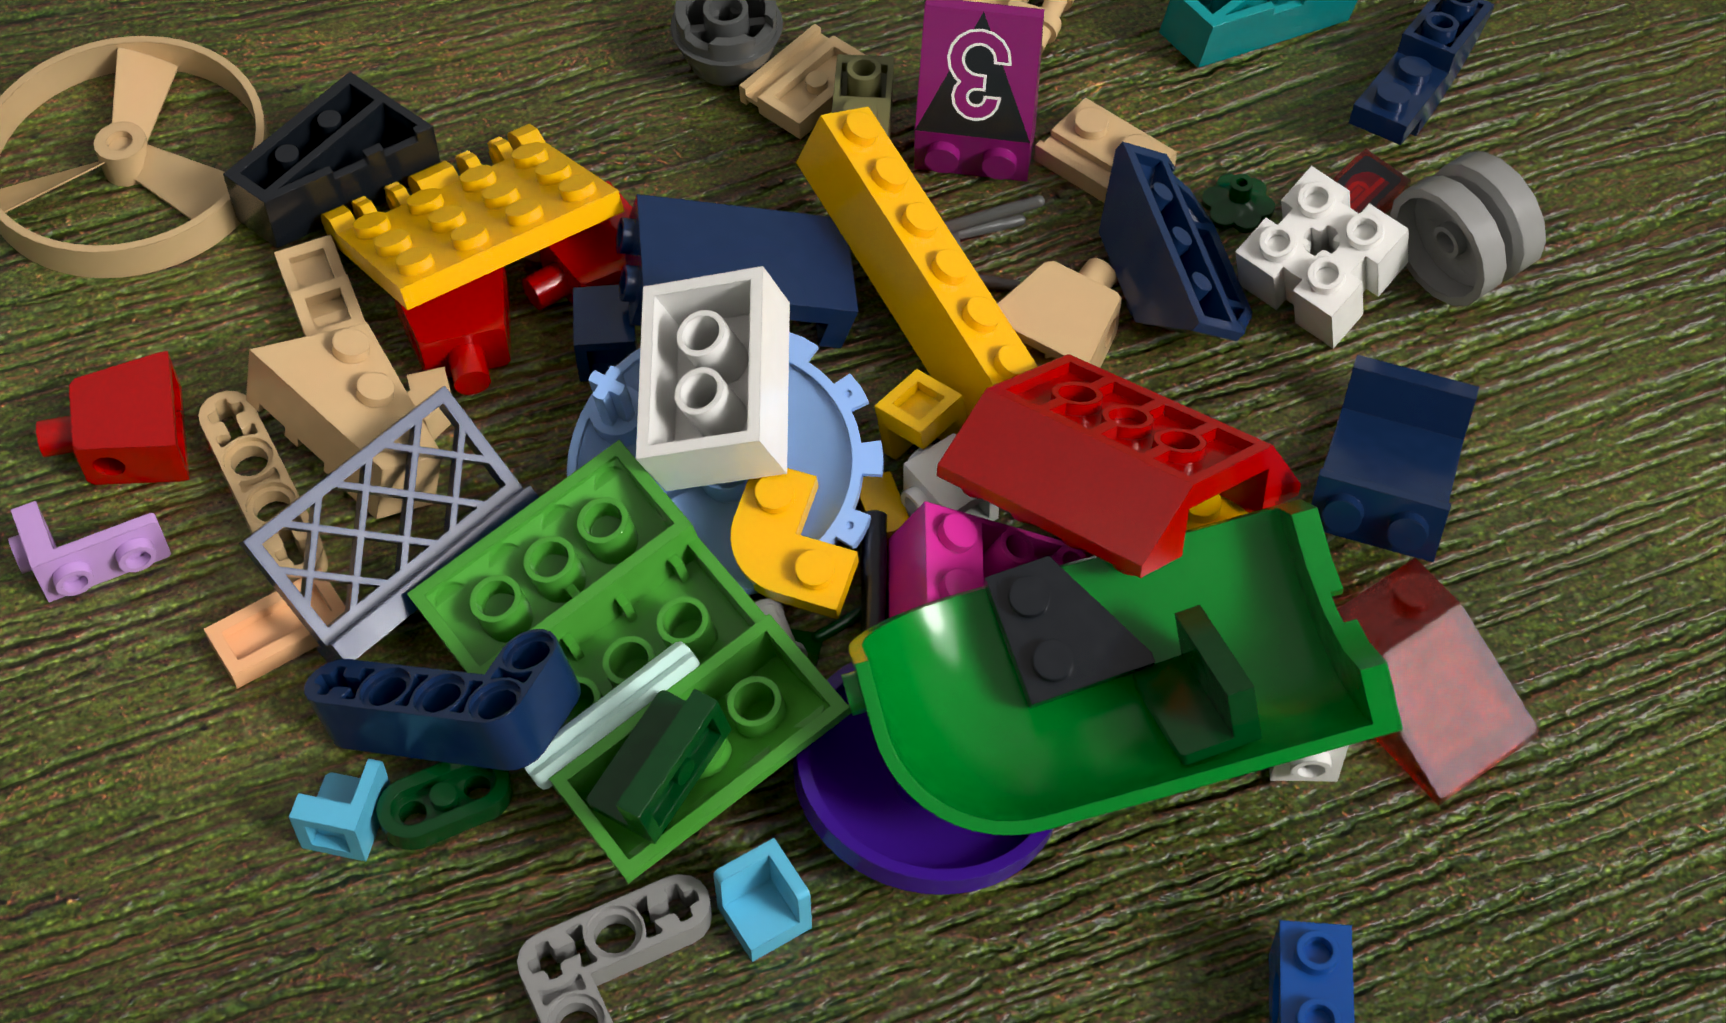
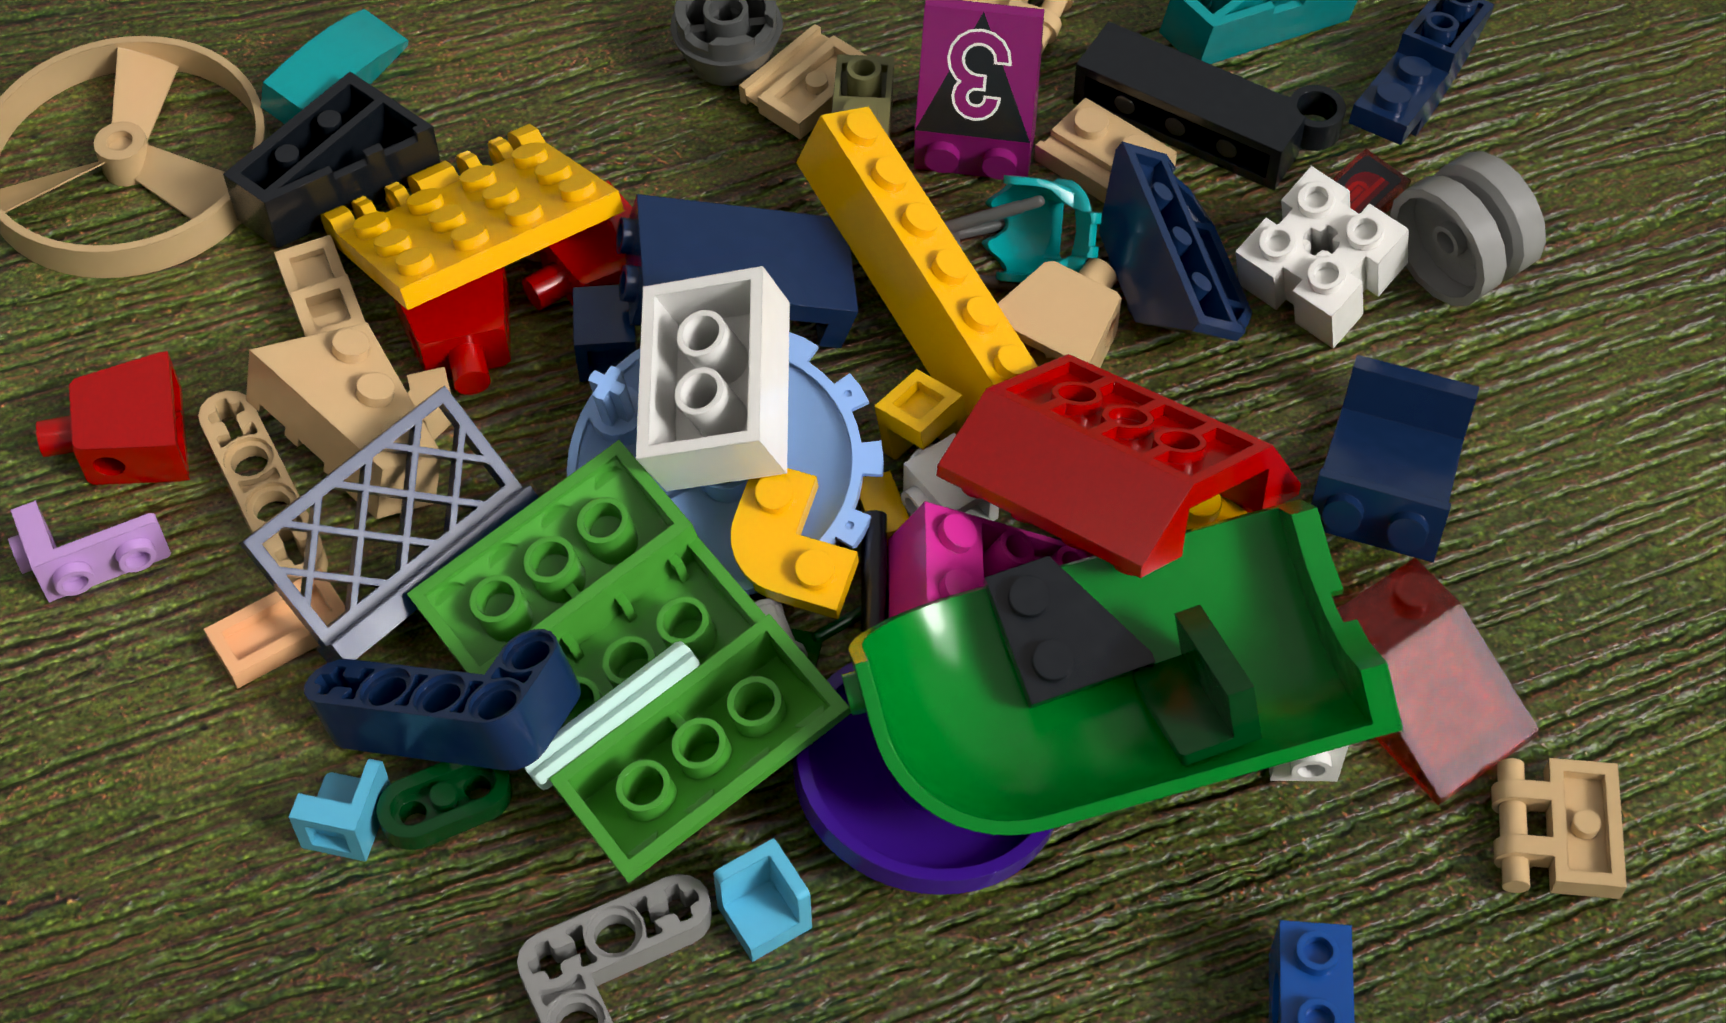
(353, 45): none -> teal slope
(660, 762): dark green panel -> none
(1036, 234): none -> teal helmet
(1206, 107): none -> black hinge
(1238, 202): dark green plant -> none
(1581, 825): none -> tan plate

